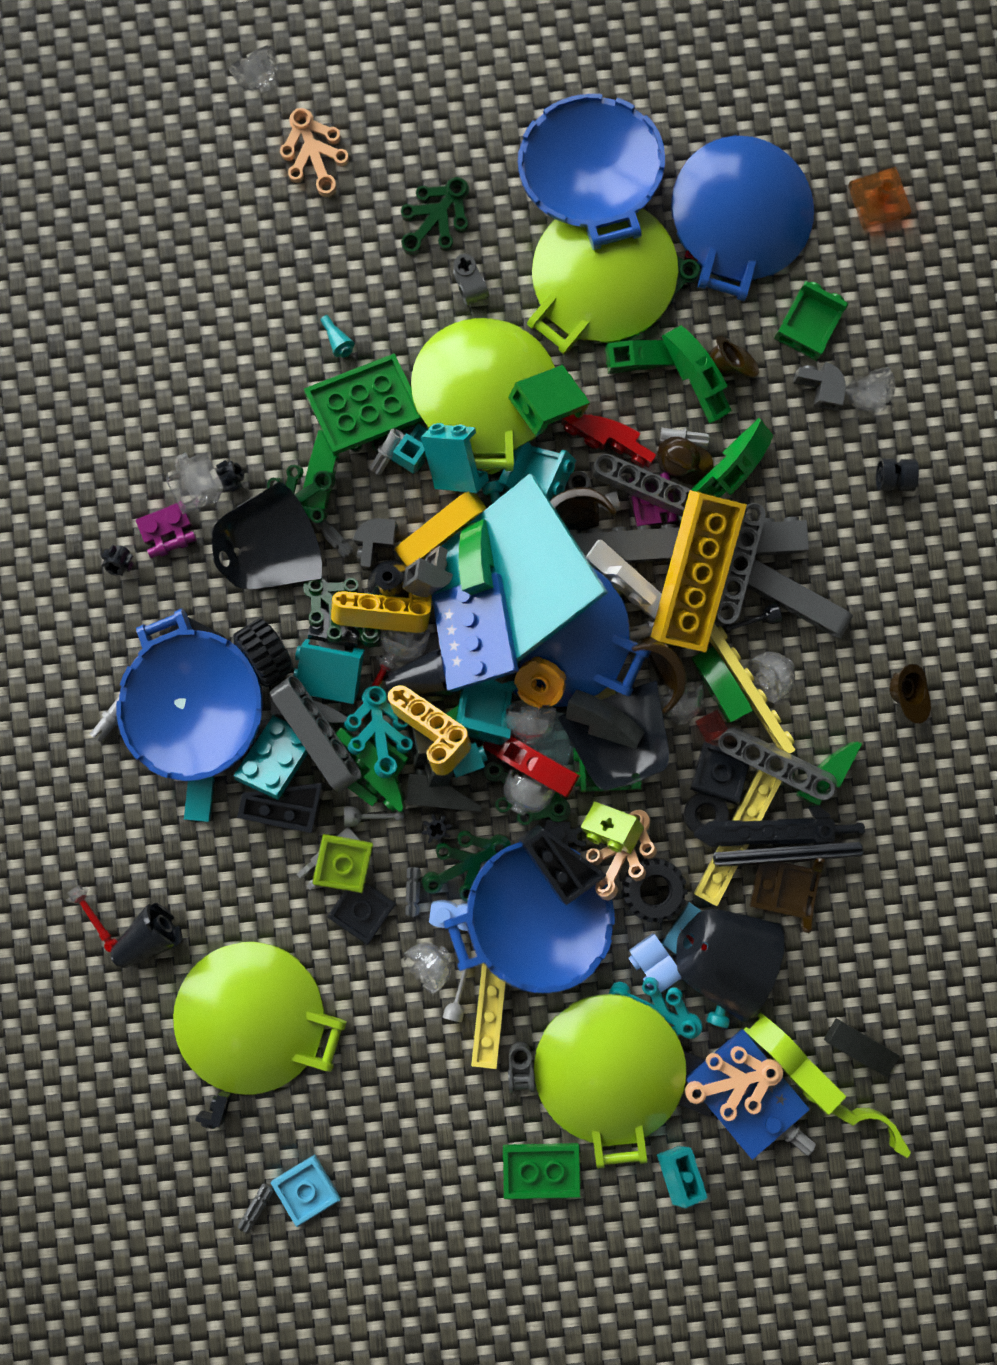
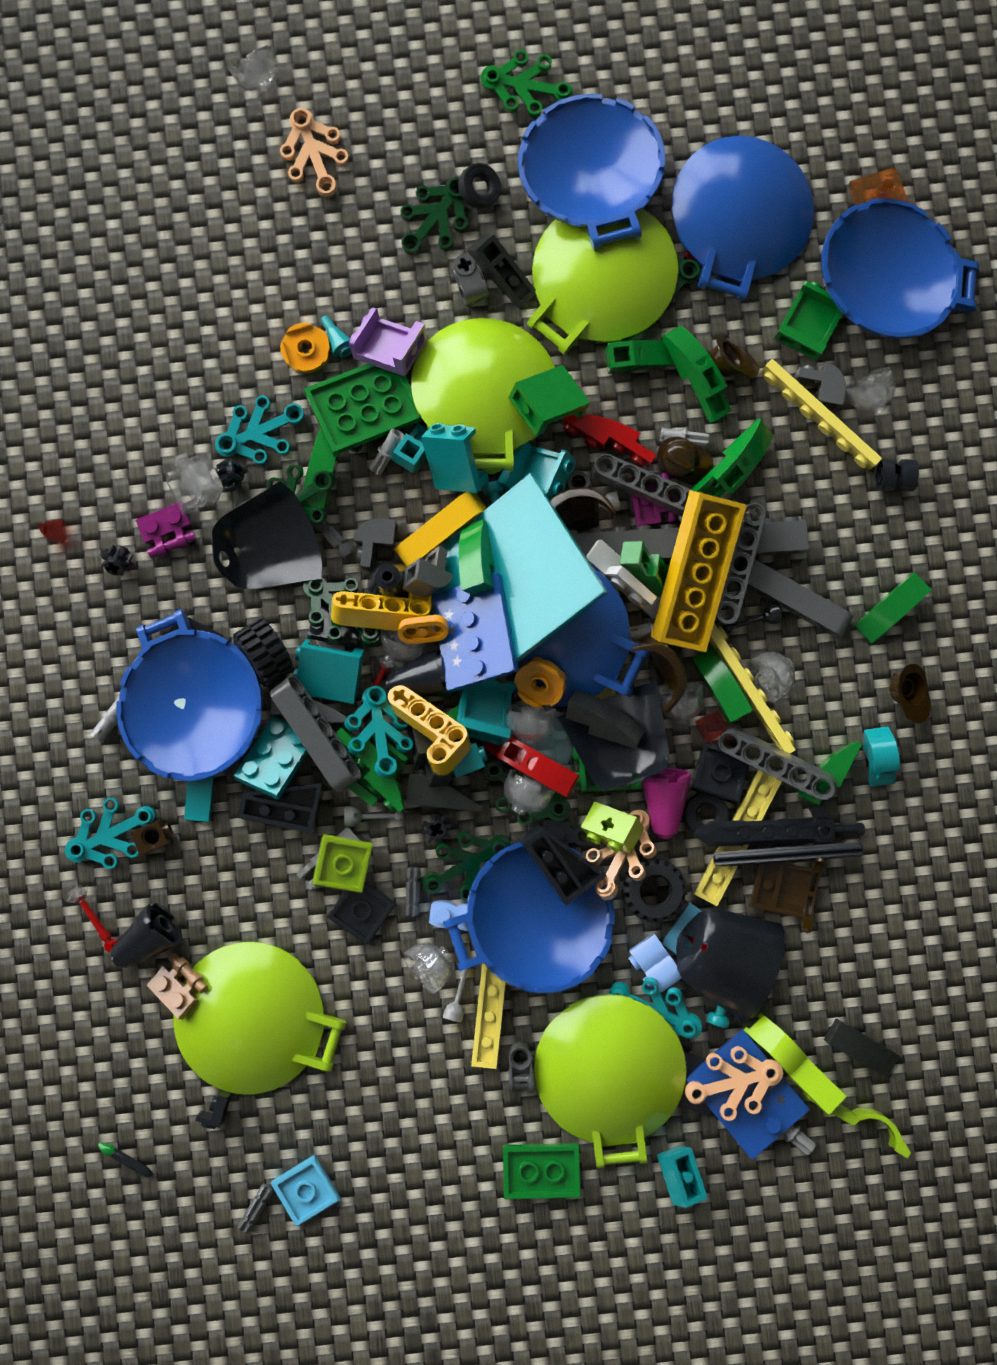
(54, 531): none -> clear red tile
(105, 834): none -> teal plant
(123, 1158): none -> black piece
(142, 839): none -> dark brown brick
(171, 990): none -> plate
(256, 431): none -> teal plant
(293, 341): none -> light orange plate
(387, 343): none -> medium lavender panel
(424, 629): none -> light orange plate
(491, 179): none -> black tyre
(501, 269): none -> pearl dark grey slope
(522, 83): none -> green plant
(645, 567): none -> green slope
(666, 799): none -> dark pink cone
(826, 420): none -> light yellow plate
(882, 755): none -> teal brick
(892, 607): none -> green slope
(895, 269): none -> blue dish

